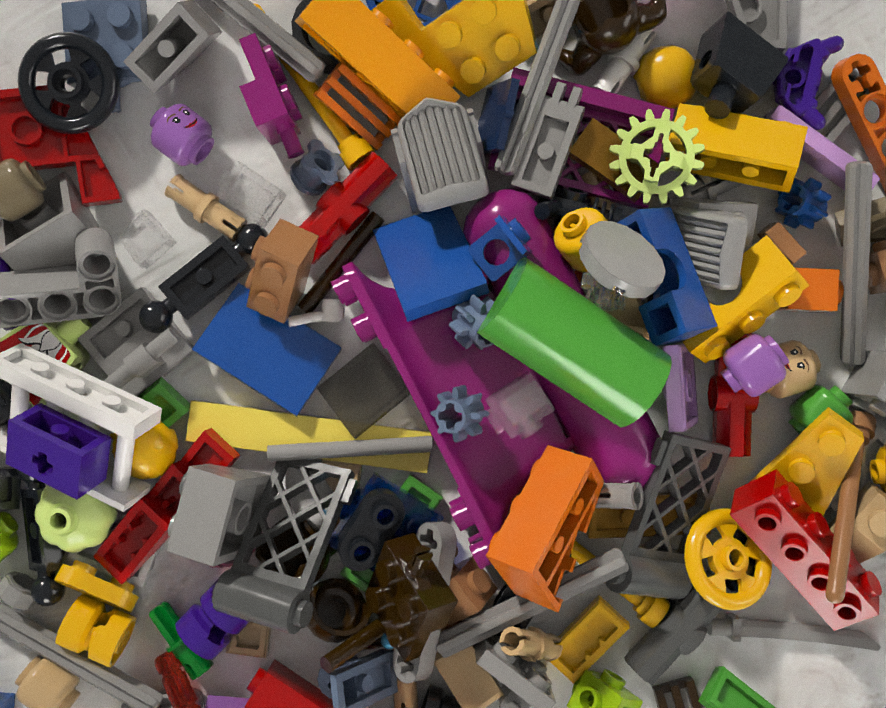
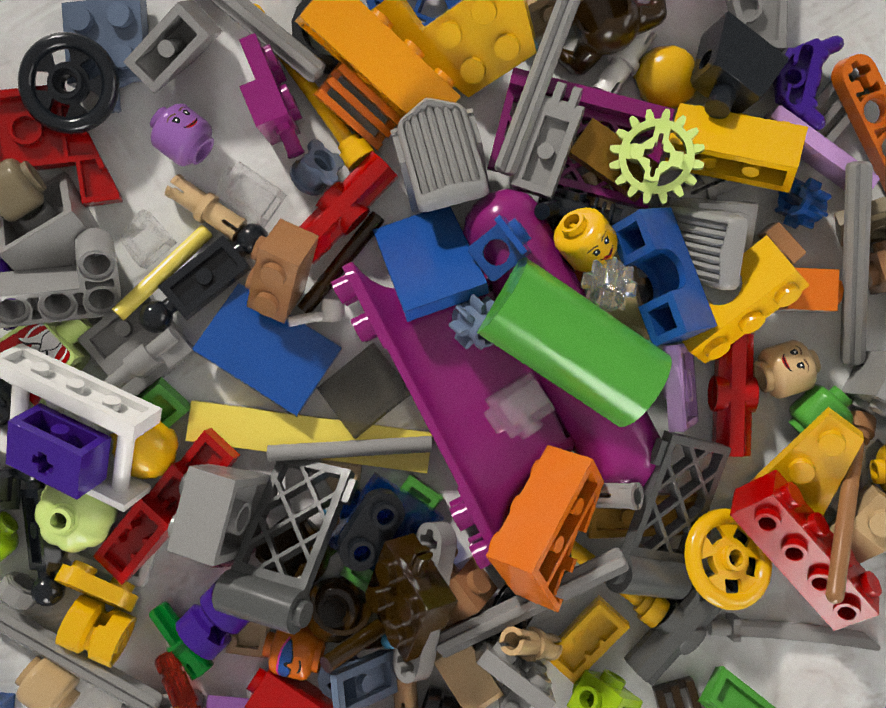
(162, 272): none -> light yellow bar
(293, 654): none -> orange head
(459, 424): sand blue gear -> none
(497, 115): dark blue piece -> none
(621, 259): light grey tile -> none
(754, 365): medium lavender head -> none

